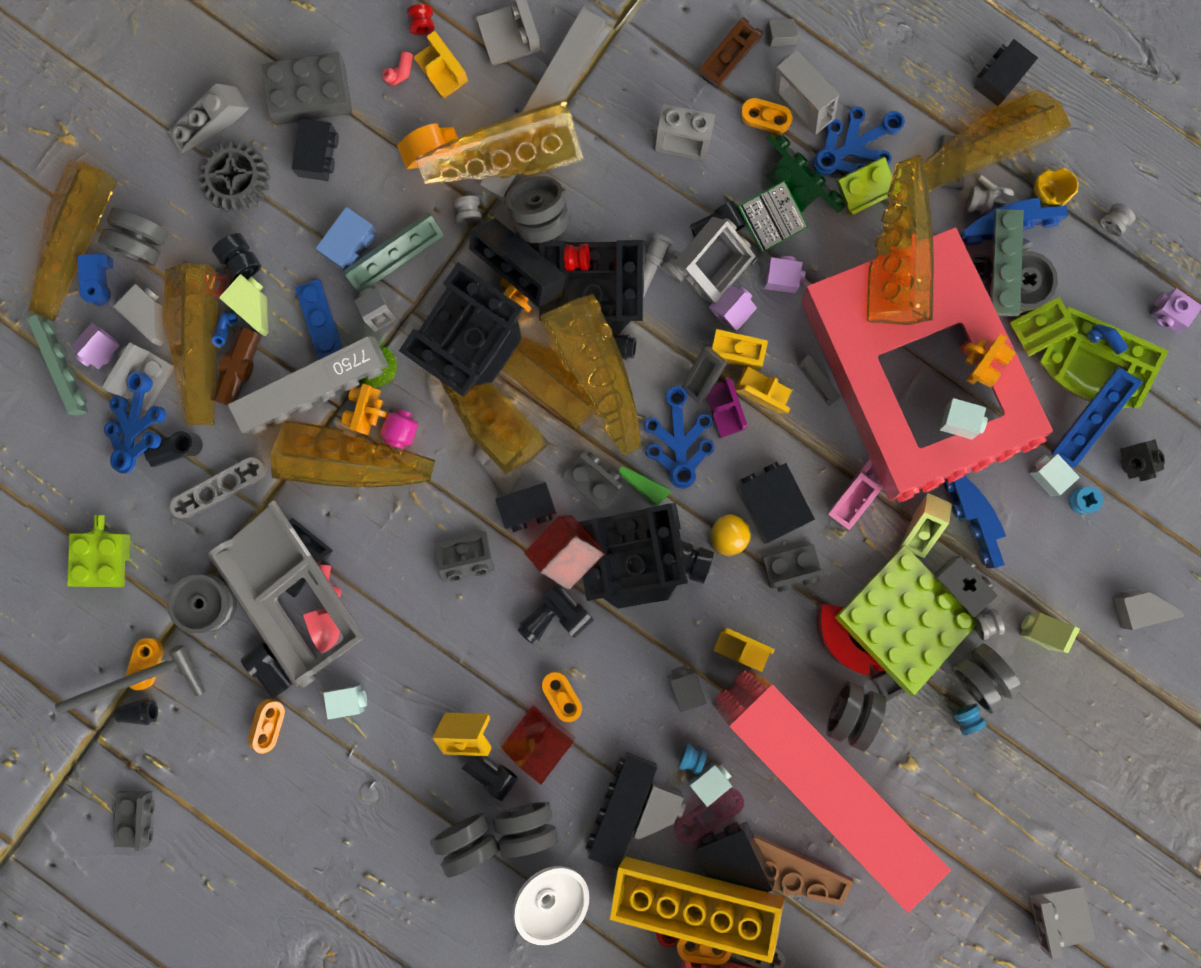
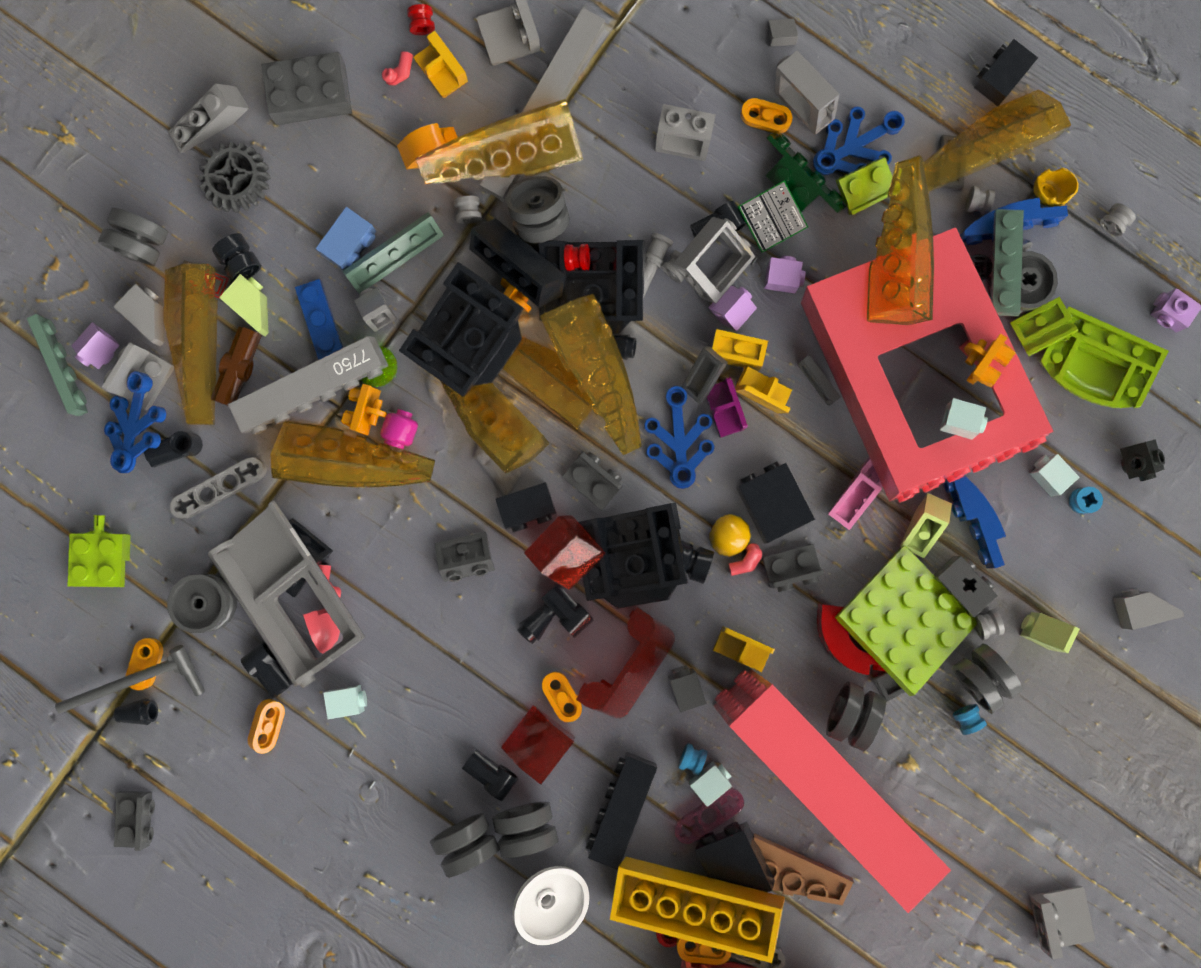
(68, 232): clear yellow wedge -> none
(93, 278): blue leg -> none
(222, 327): blue arm -> none
(315, 149): black brick -> none
(463, 734): yellow panel -> none
(618, 698): none -> clear red windscreen
(650, 490): bright green slope -> none
(659, 810): light grey slope -> none
(730, 52): reddish brown plate -> none
(750, 561): none -> coral arm
(999, 191): white hand -> none
(1097, 416): blue plate -> none
(1107, 334): blue arm -> none

